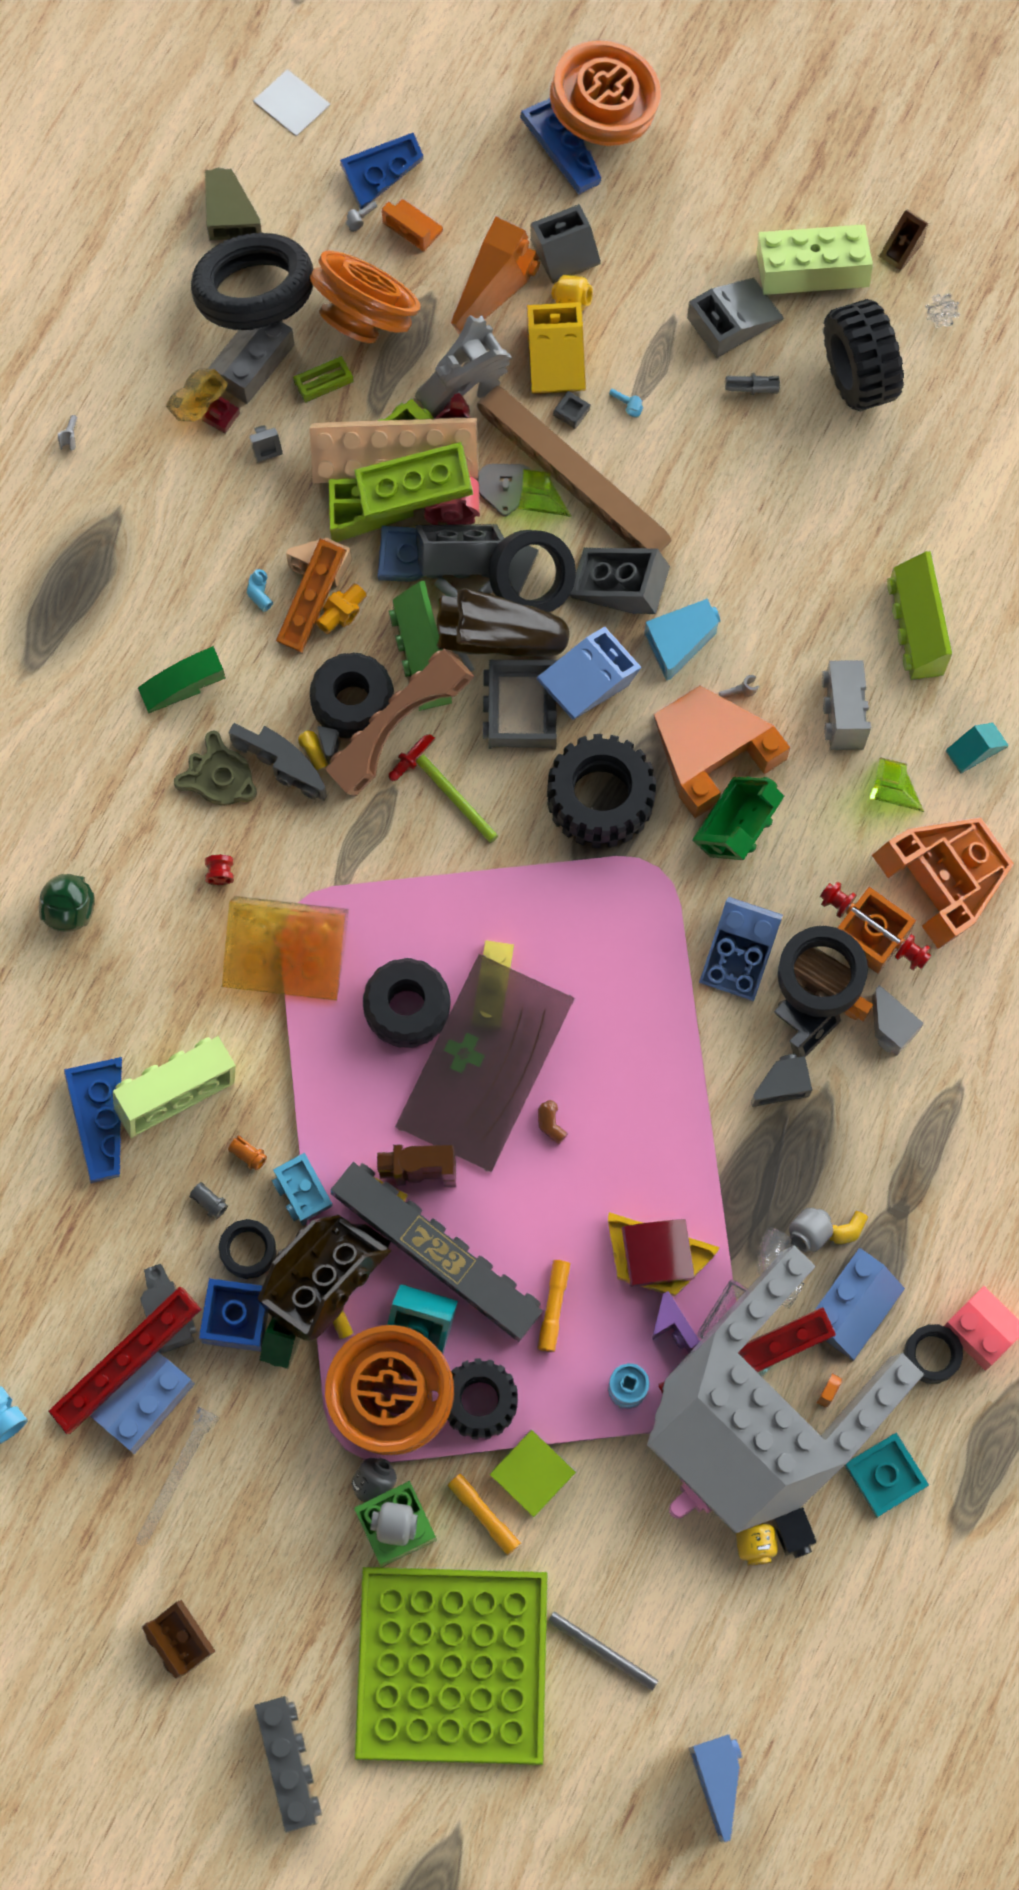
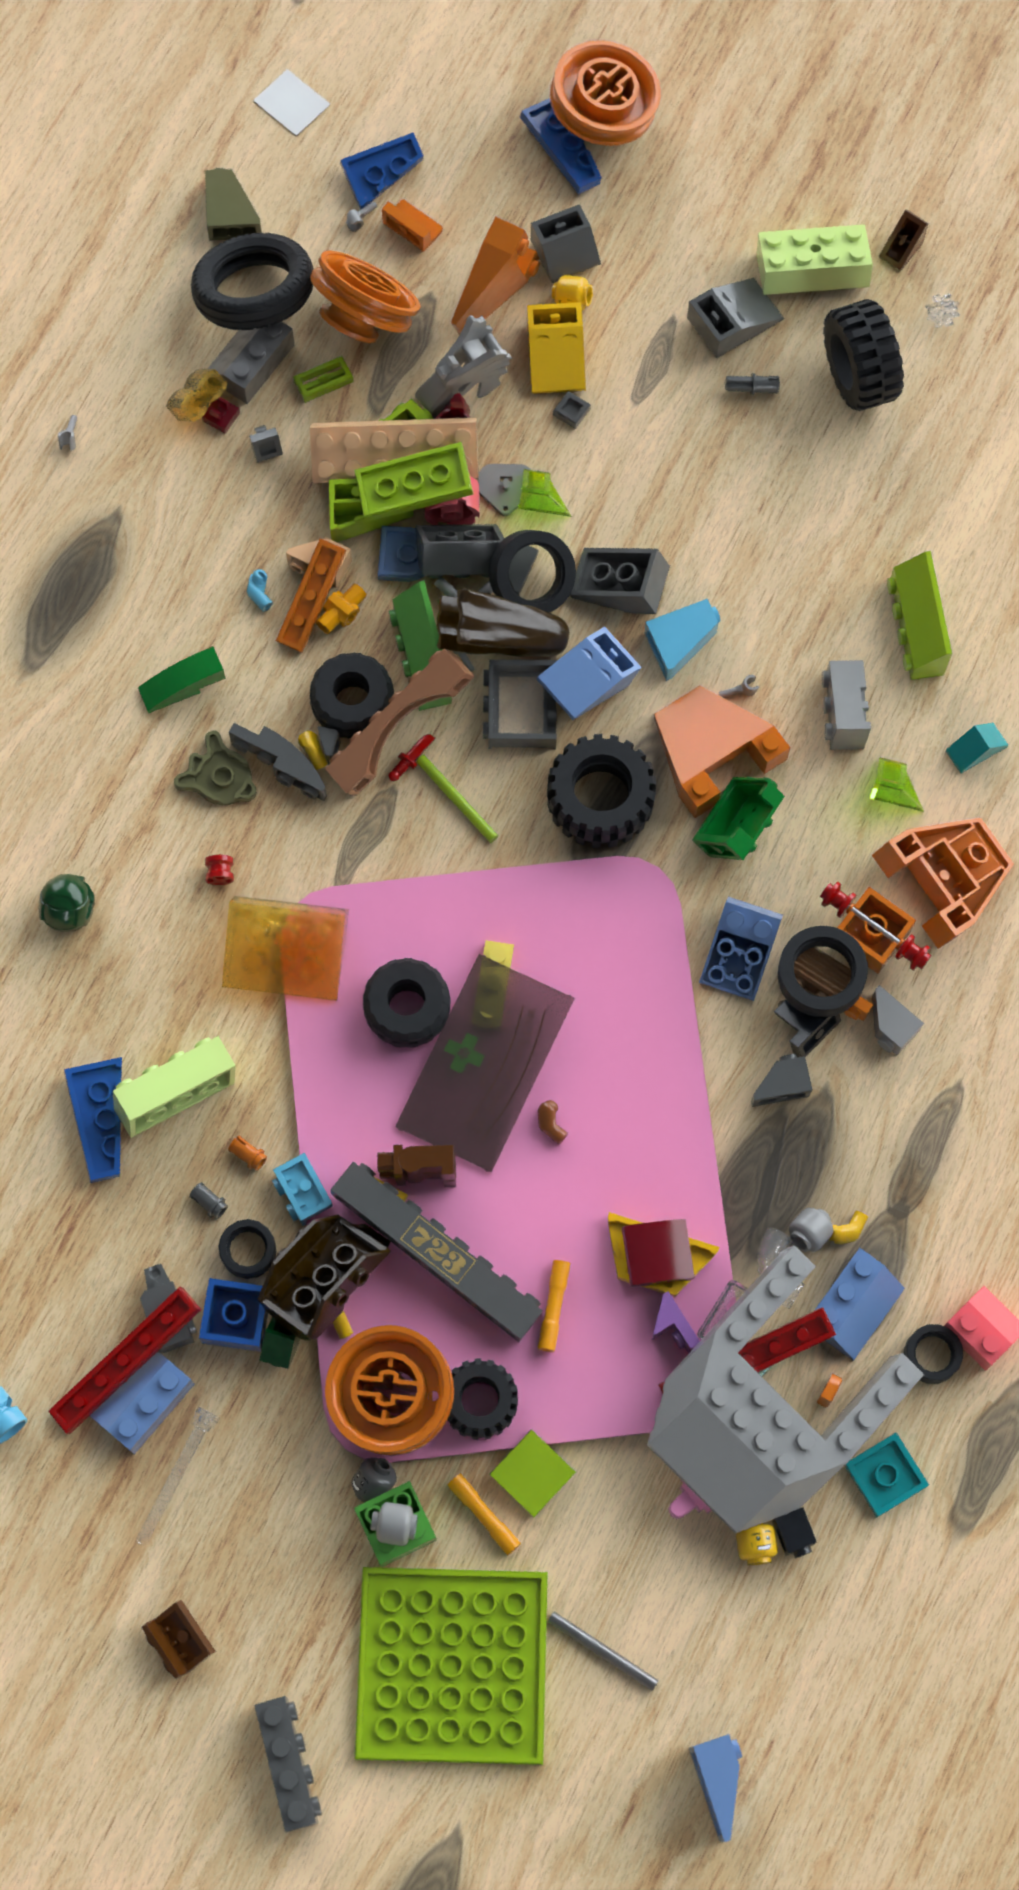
(424, 1313): teal slope -> none
(572, 471): medium nougat beam -> none
(628, 1386): medium azure wheel -> none
(634, 404): medium azure hand -> none

